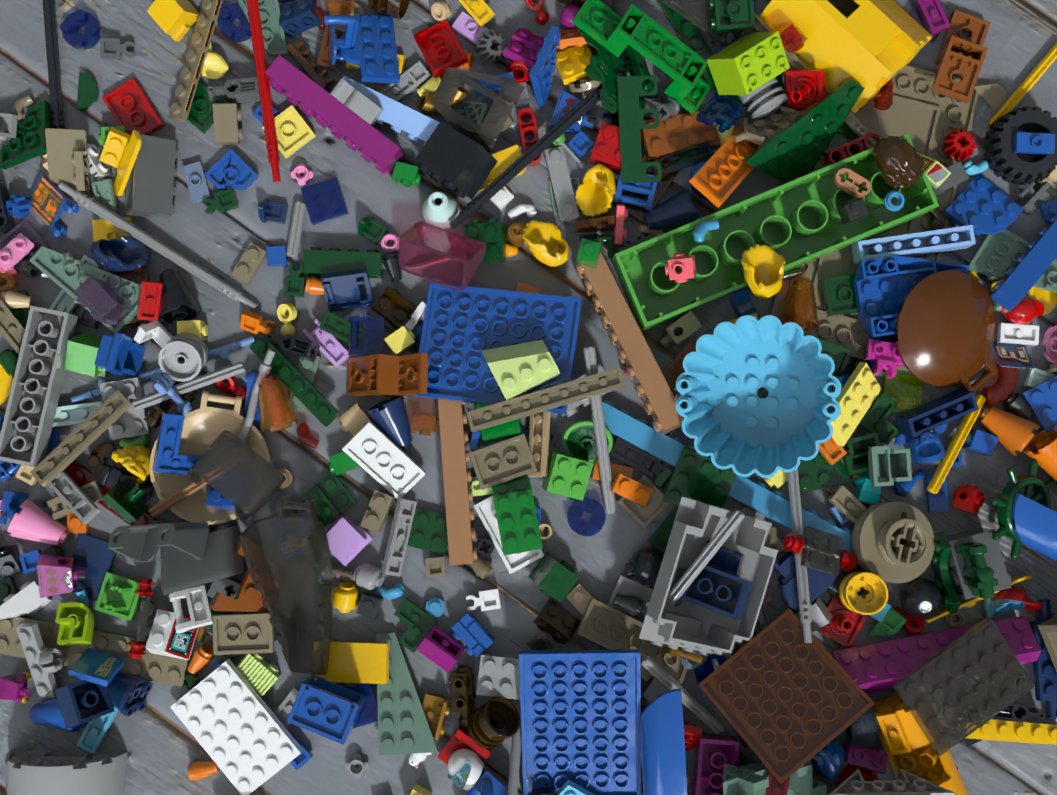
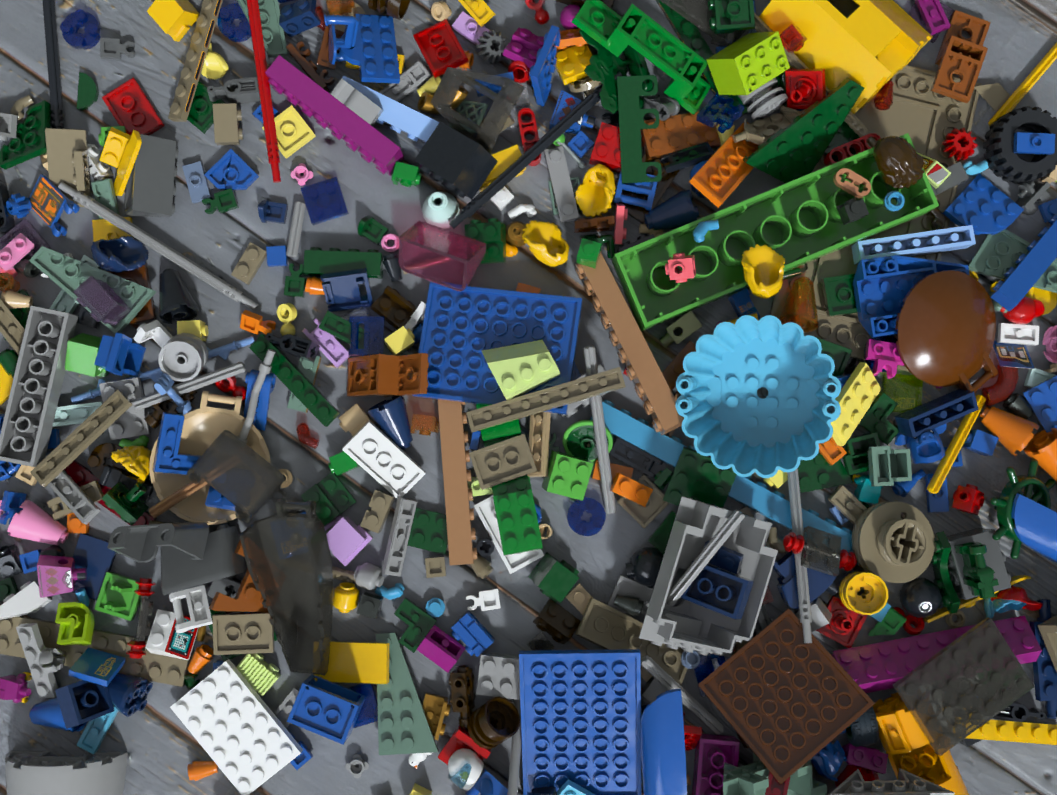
(149, 300): red plate -> none
(274, 406): clear orange cone -> none
(684, 654): pearl gold bar -> none

